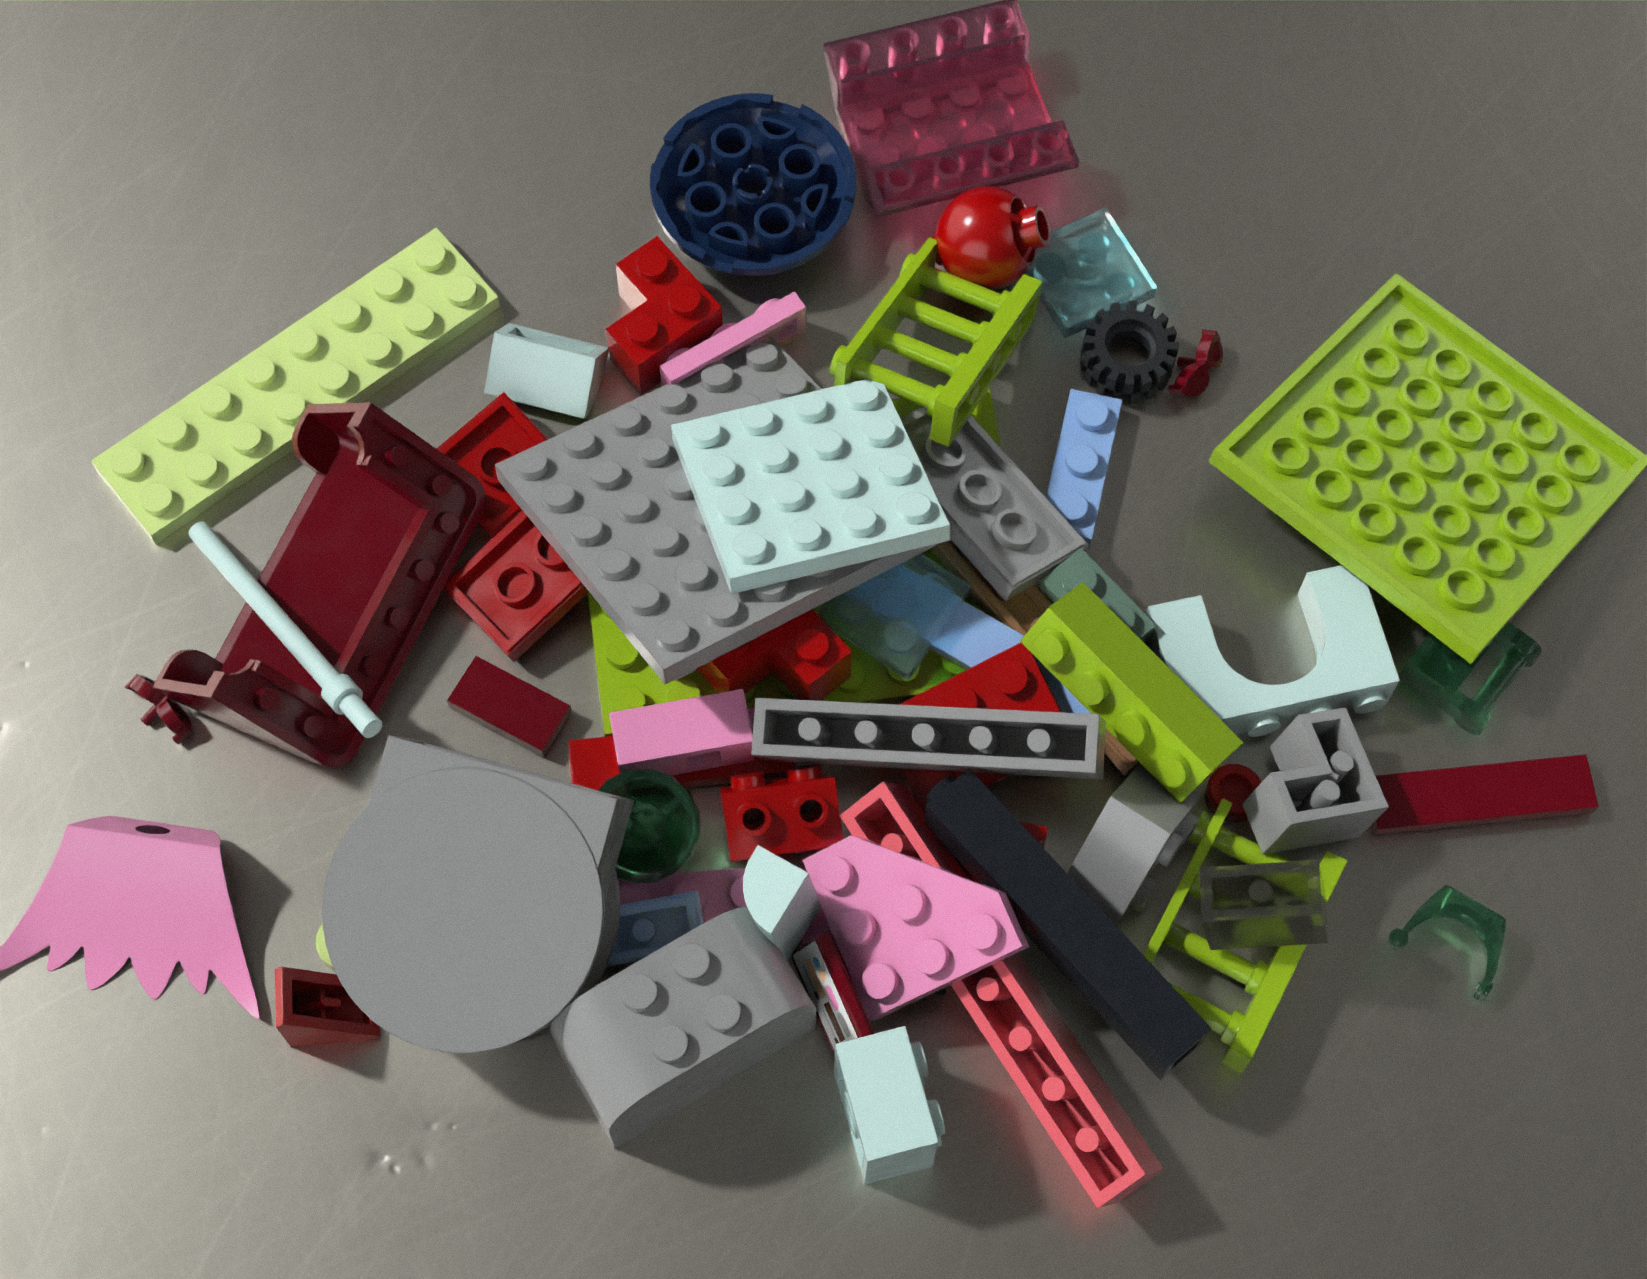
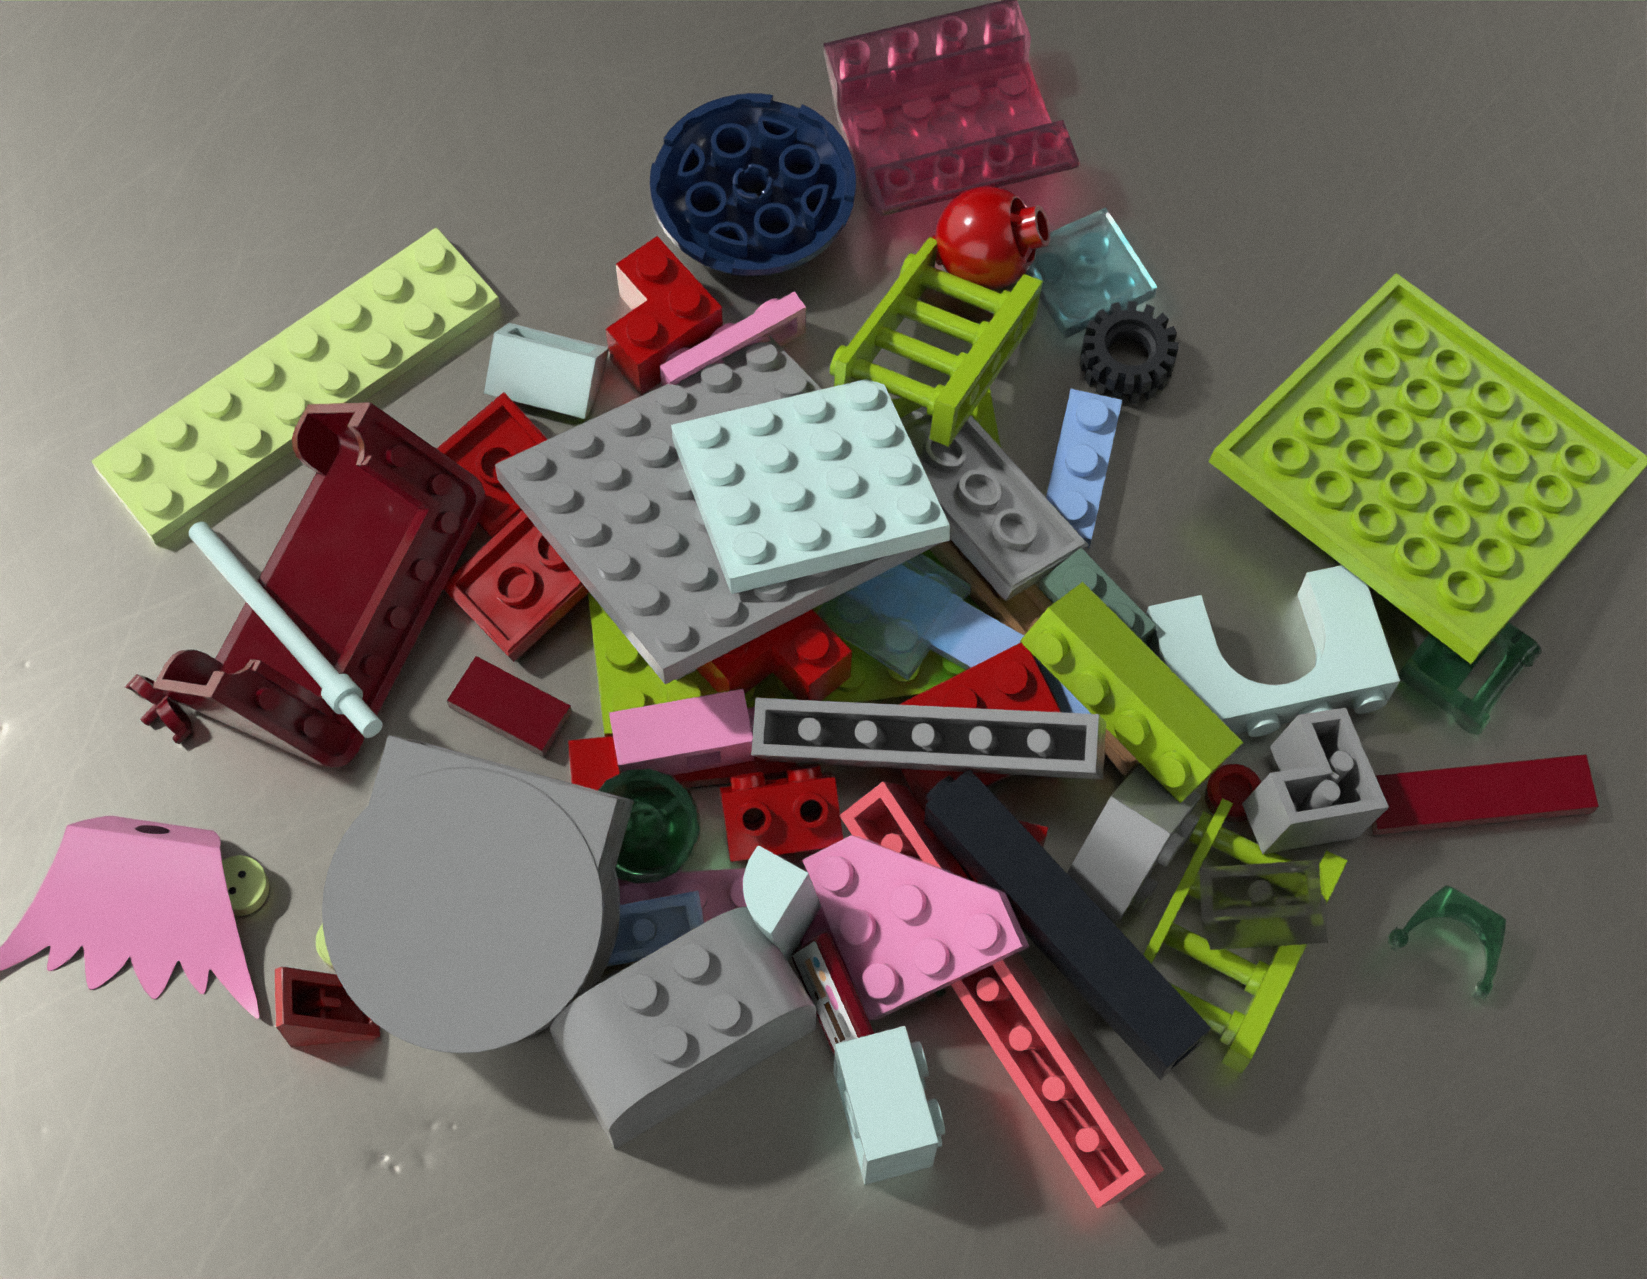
(246, 884): none -> yellowish green tile
(1195, 375): dark red piece -> none

